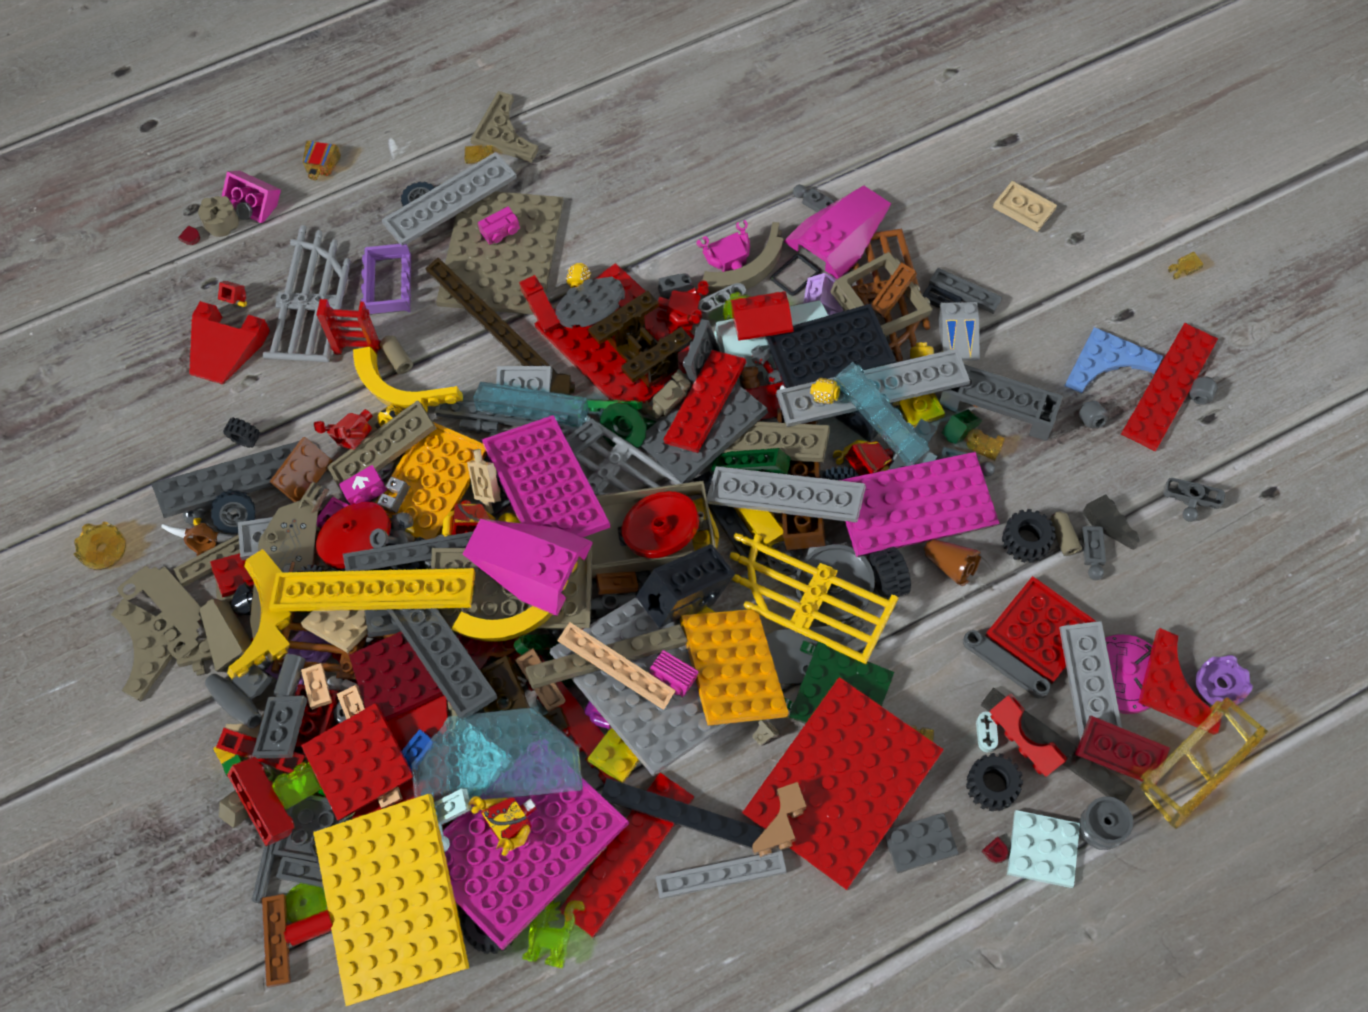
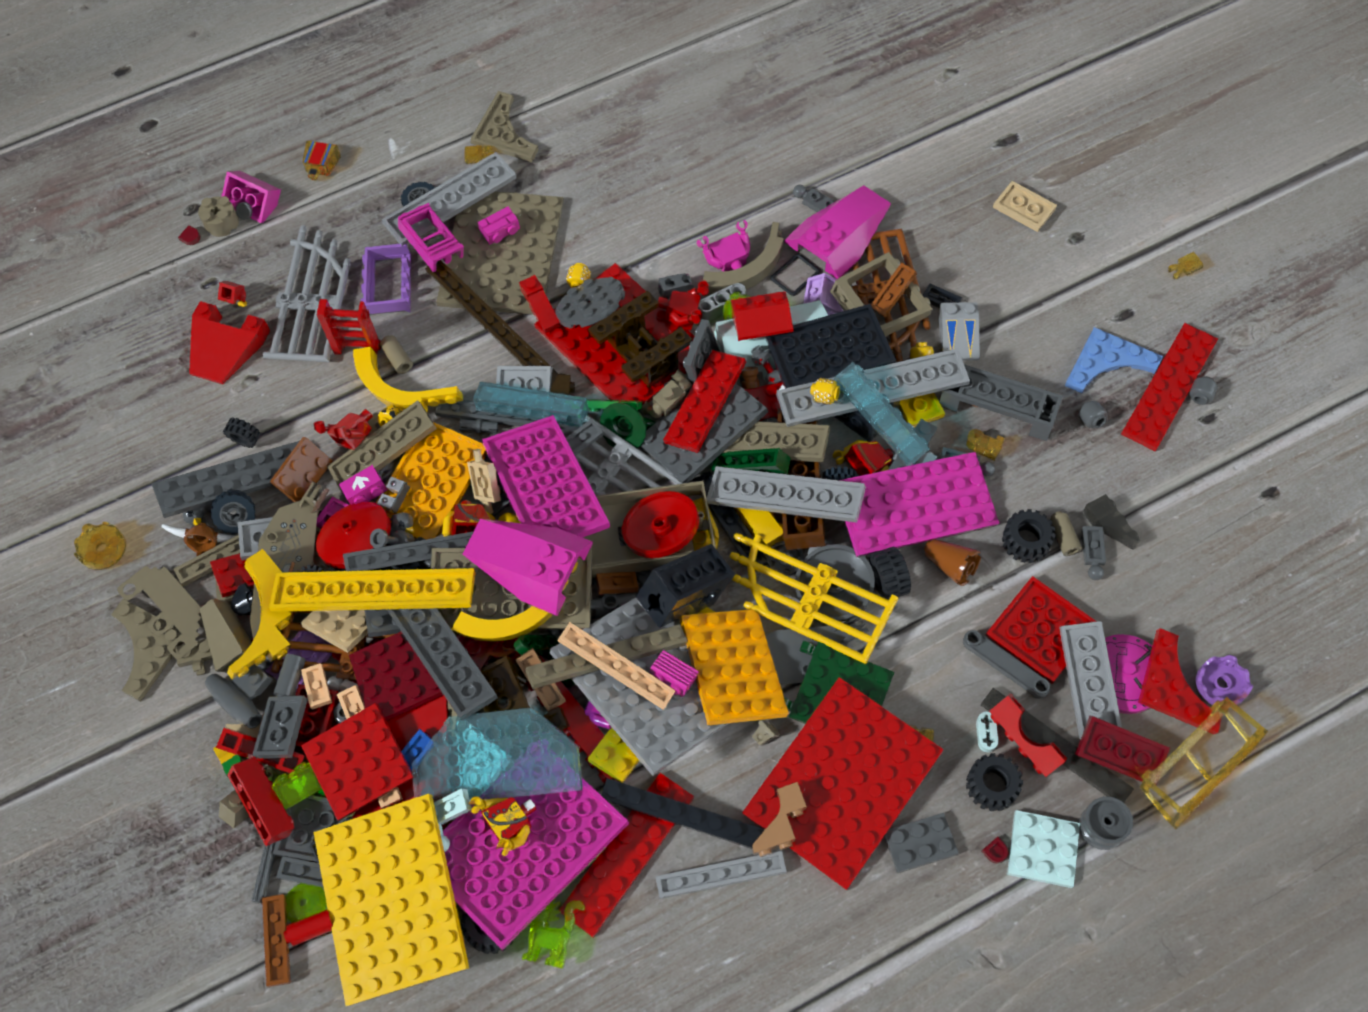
(438, 251): none -> dark pink door
(960, 426): dark green arch -> none
(968, 291): dark grey plate -> none
(1184, 491): dark grey piece -> none

